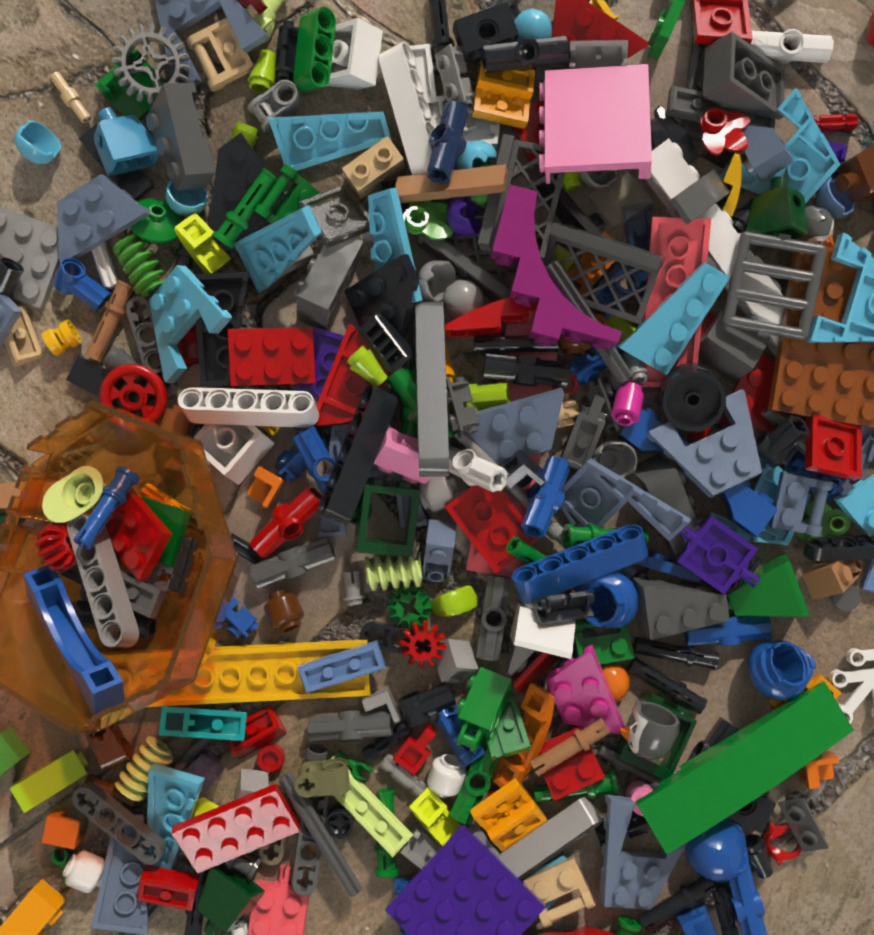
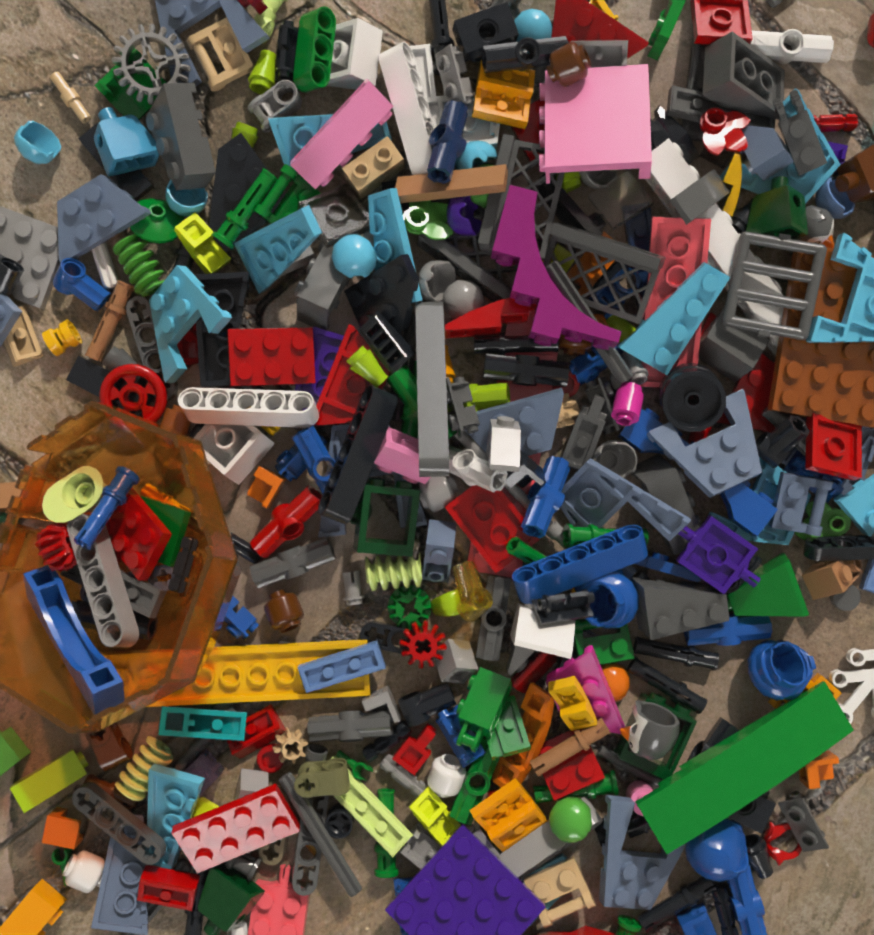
(290, 738): none -> tan gear
(341, 134): none -> bright pink brick
(354, 256): none -> medium azure hair
(474, 598): none -> clear yellow piece
(504, 444): none -> slope
(568, 64): none -> reddish brown head
(570, 819): none -> bright green hair
(573, 703): none -> yellow slope
(799, 135): none -> dark grey hinge

